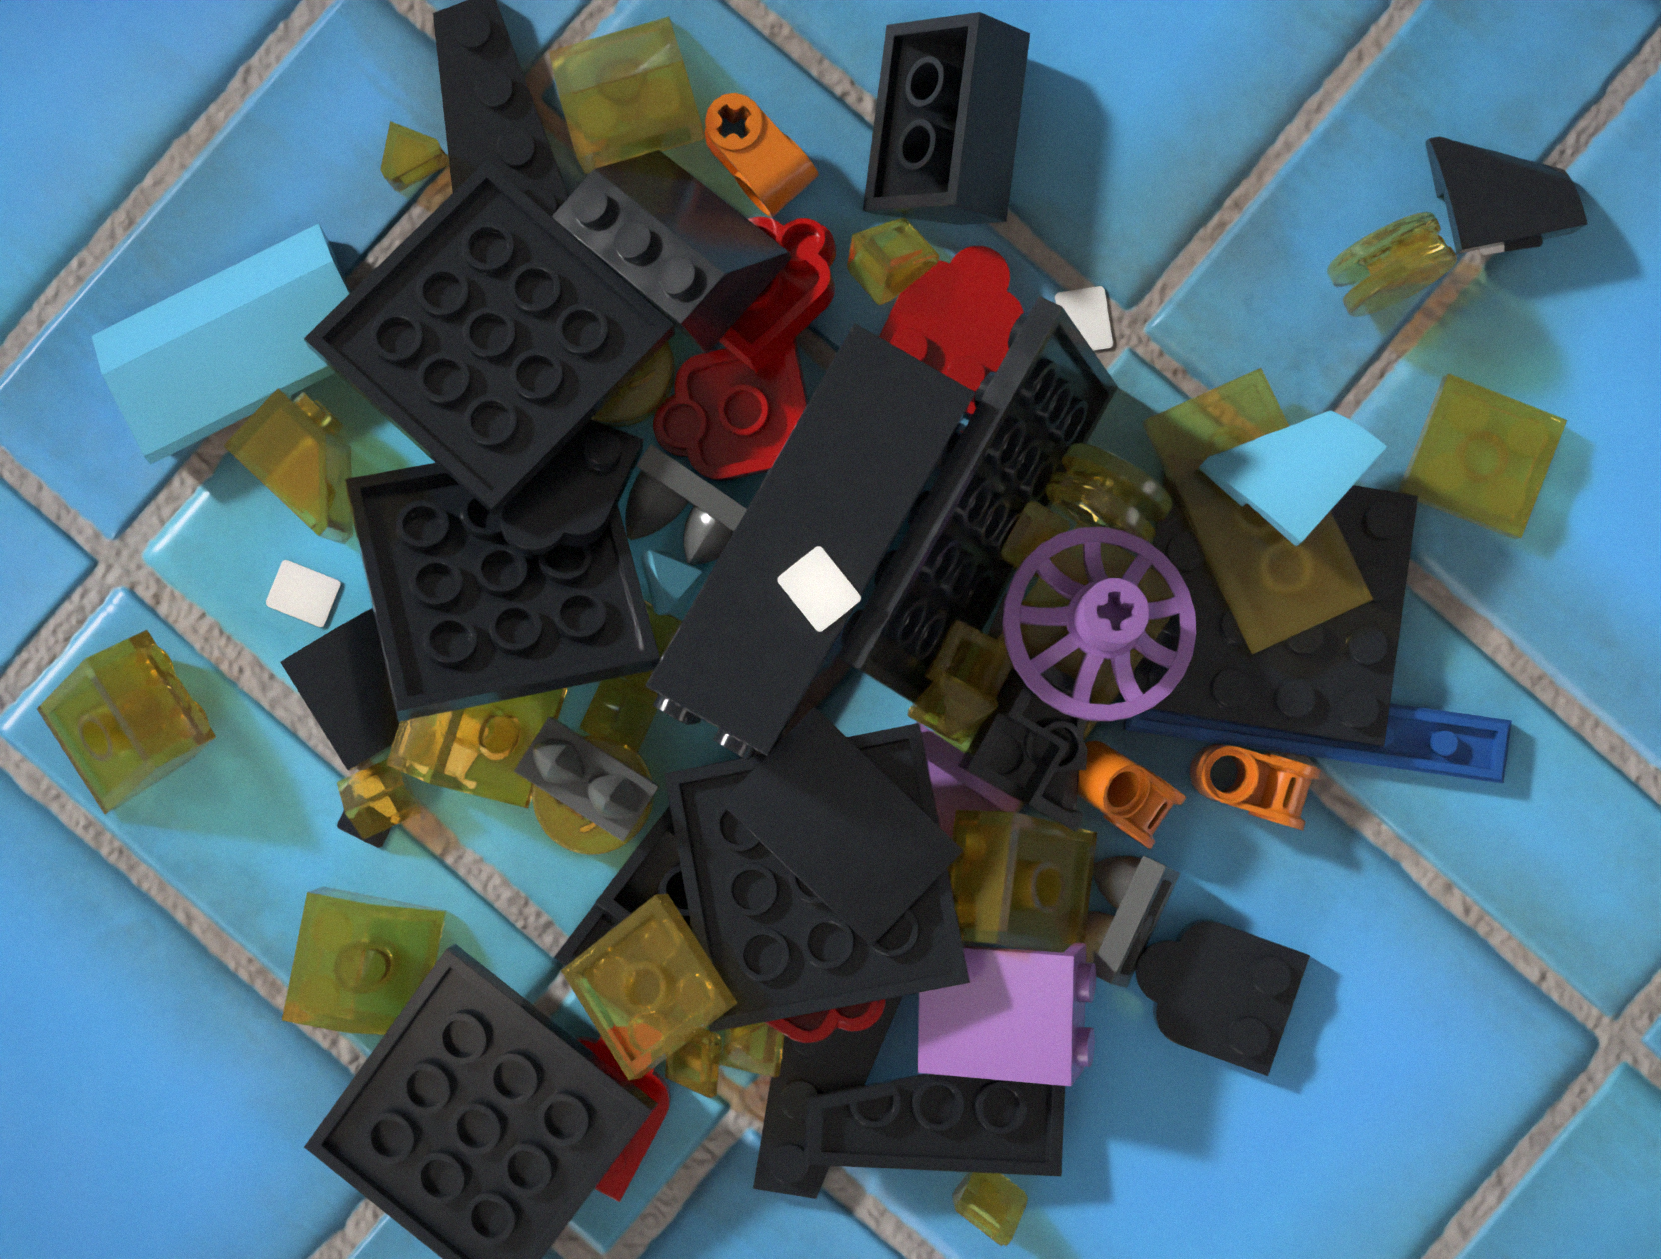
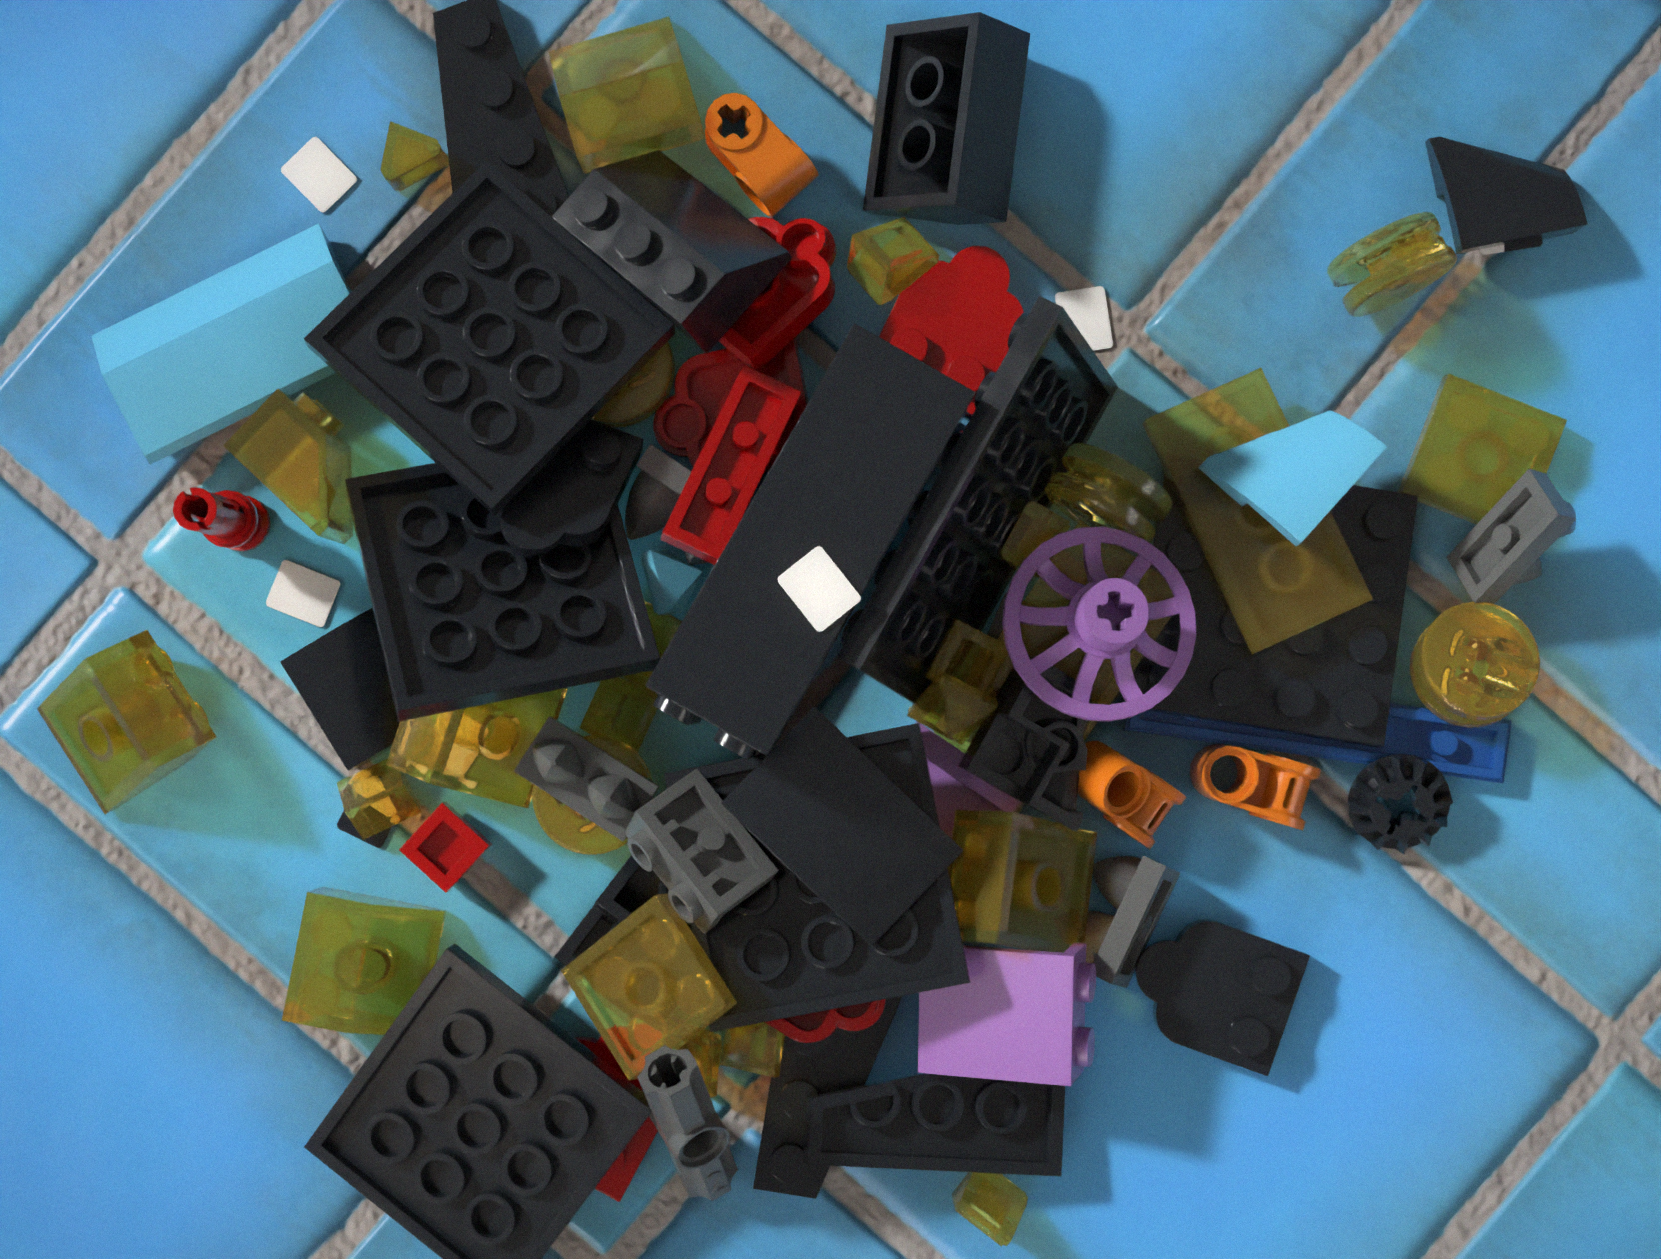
(221, 517): none -> red pin
(318, 174): none -> white sticker
(445, 846): none -> red plate
(688, 1122): none -> dark grey piece
(697, 851): none -> dark grey bracket
(730, 465): none -> red plate
(1392, 778): none -> black gear
(1474, 664): none -> clear yellow head
(1512, 537): none -> dark grey tile

